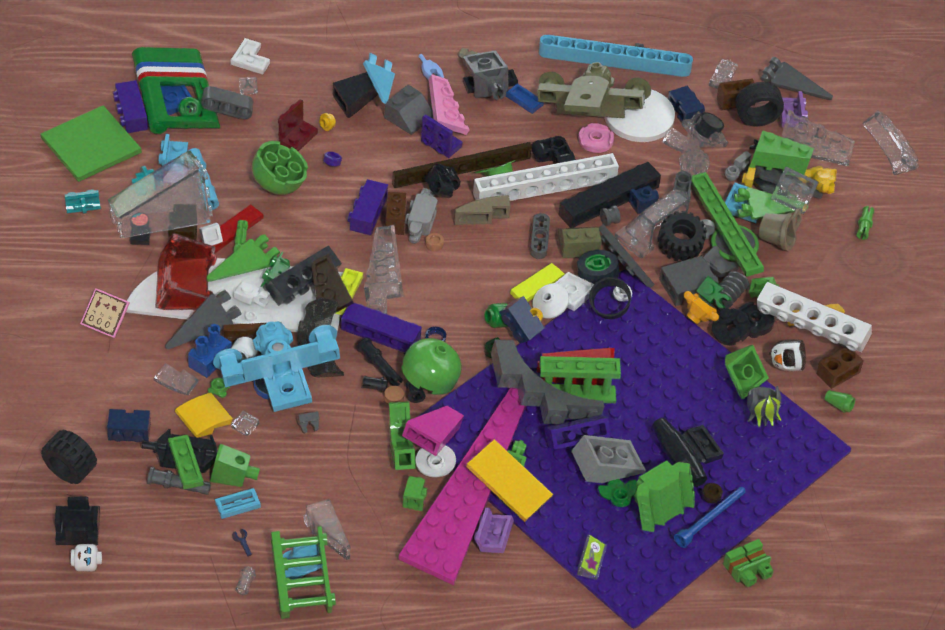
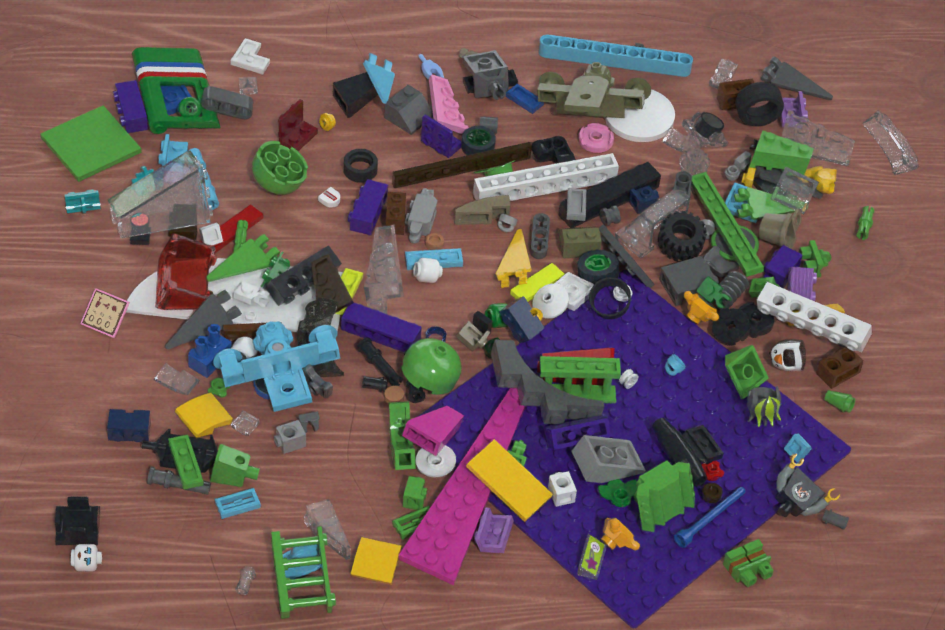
(69, 456): black tyre -> none
(242, 540): dark blue hand -> none
(290, 437): none -> light grey brick
(316, 383): none -> flat silver piece
(329, 198): none -> white tile
(332, 158): dark purple tile -> none
(360, 155): none -> black tyre
(376, 560): none -> yellow slope
(407, 530): none -> bright green tile
(427, 270): none -> white head
(442, 180): black piece -> none
(446, 257): none -> medium azure tile
(472, 336): none -> dark tan bracket
(477, 140): none -> wheel
(482, 322): none -> black tile
(489, 122): none -> dark grey beam
(507, 219): none -> light grey tile
(515, 261): none -> yellow flag
(561, 495): none -> white brick
(576, 204): none -> light grey tile
(618, 535): none -> light orange rock
(628, 378): none -> white bush
(676, 363): none -> medium azure tile
(685, 103): dark blue brick -> none
(713, 475): none -> red plate
(780, 264): none -> dark purple brick
(798, 492): none -> torso
(799, 446): none -> medium azure tile
(801, 281): none -> medium lavender brick
(817, 258): none -> bright green hips
(835, 519): none -> dark grey pin

